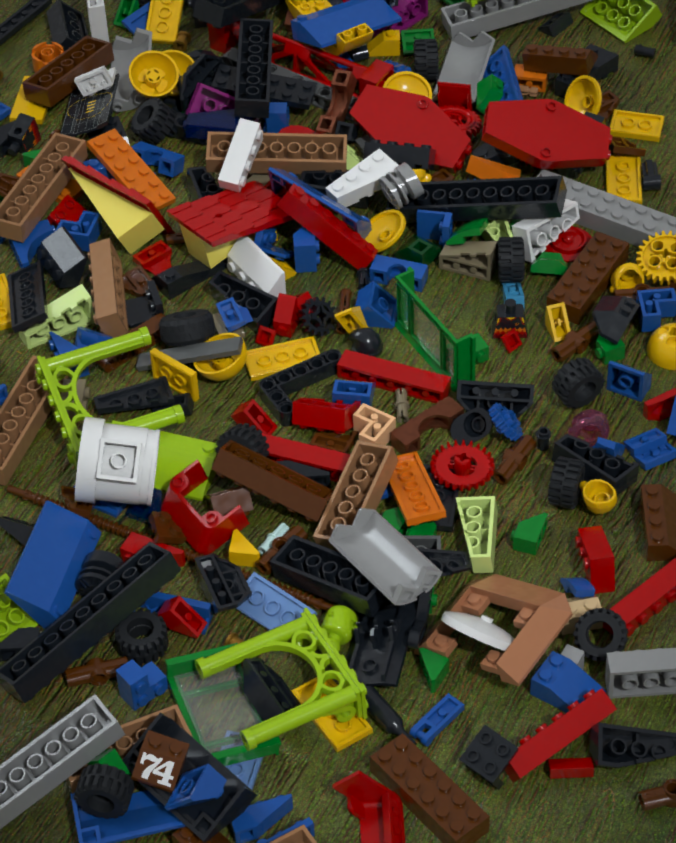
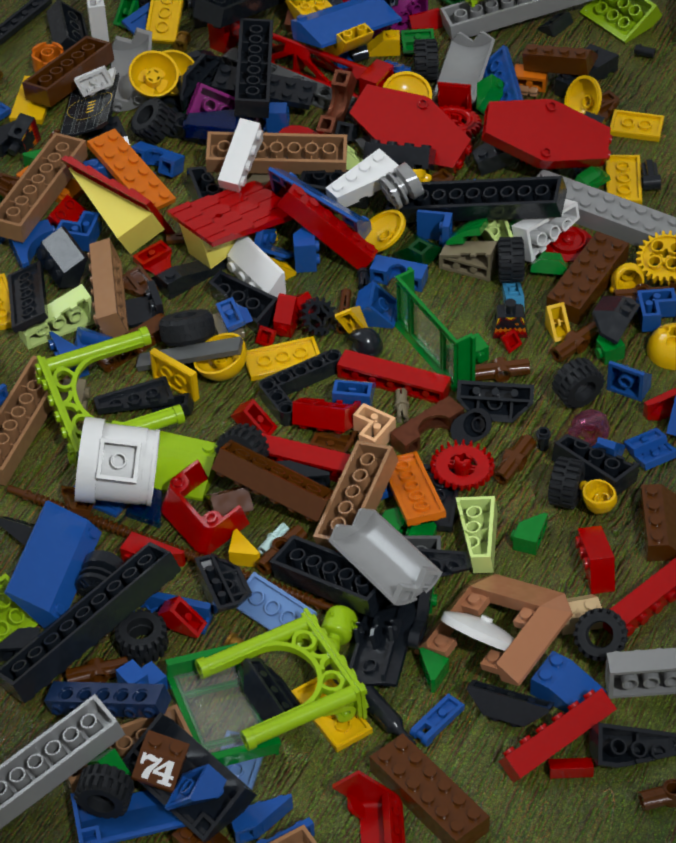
(119, 698): none -> dark blue brick
(165, 528): reddish brown wing -> none
(425, 20): none -> red slope
(489, 169): orange slope -> none
(489, 756): black bracket -> none
(501, 369): none -> reddish brown piece
(505, 422): blue gear -> none
(507, 704): none -> black wedge
(575, 655): light grey slope -> none
(578, 586): blue slope -> none
(593, 177): none -> green slope
(622, 146): reddish brown wing -> none

